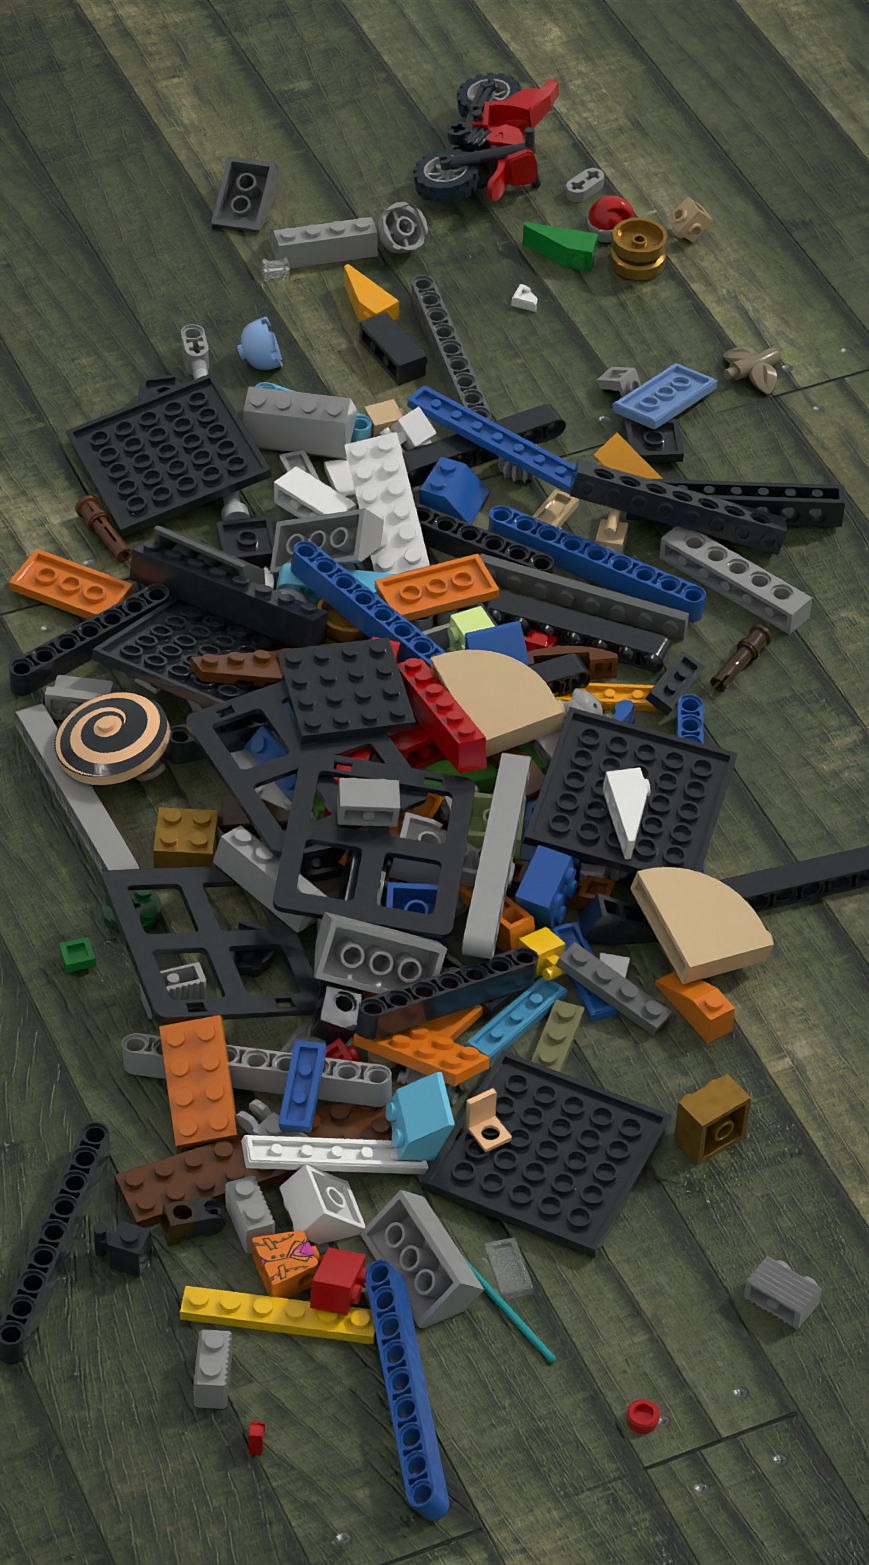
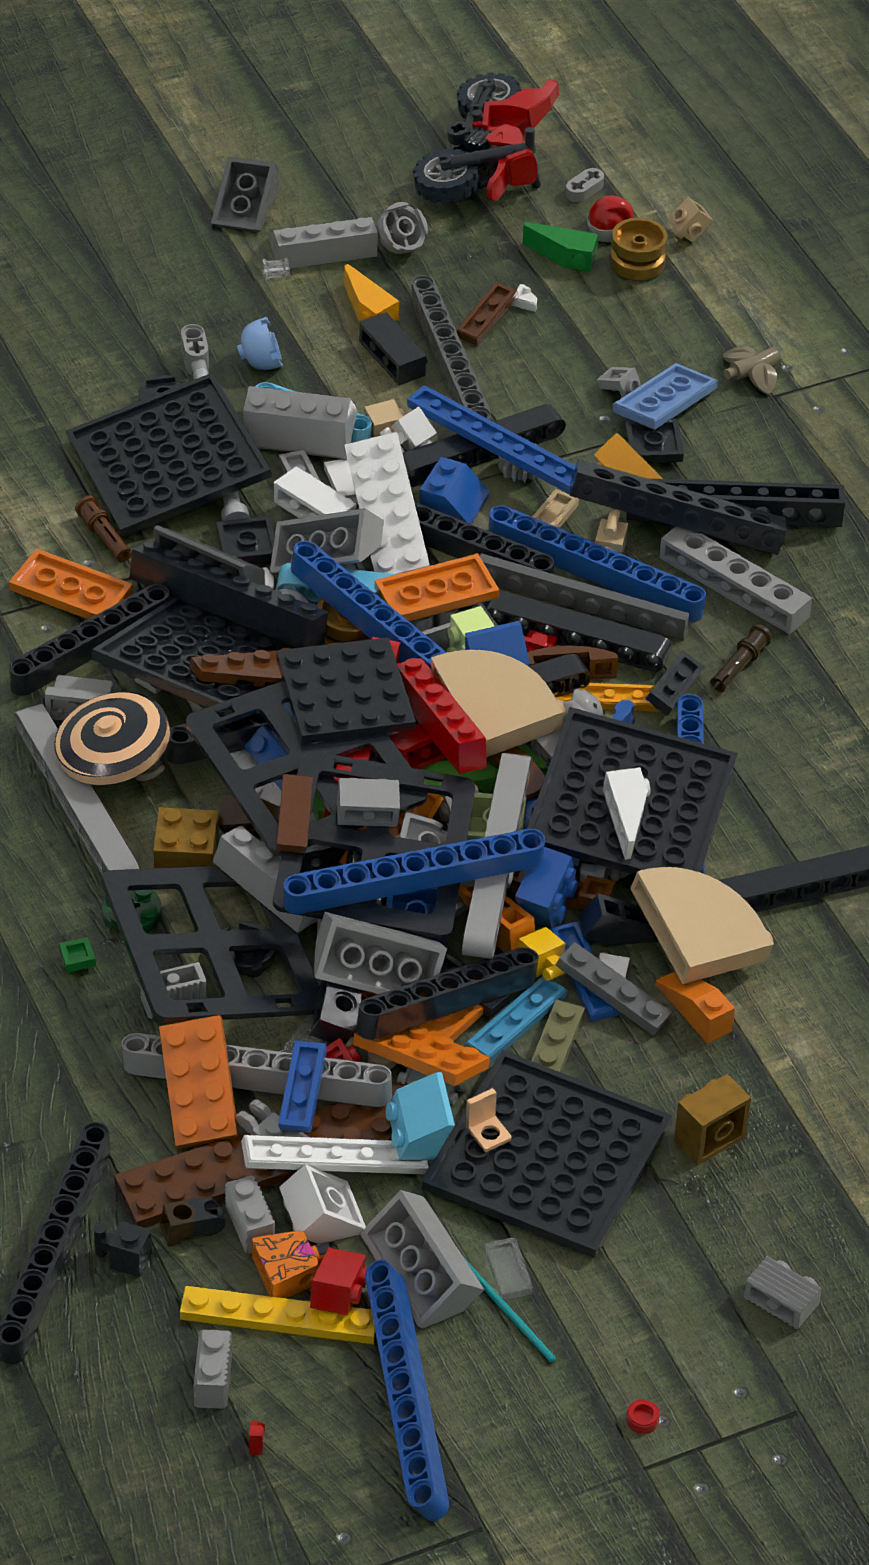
(294, 813): none -> reddish brown tile
(413, 871): none -> blue beam
(486, 313): none -> reddish brown tile

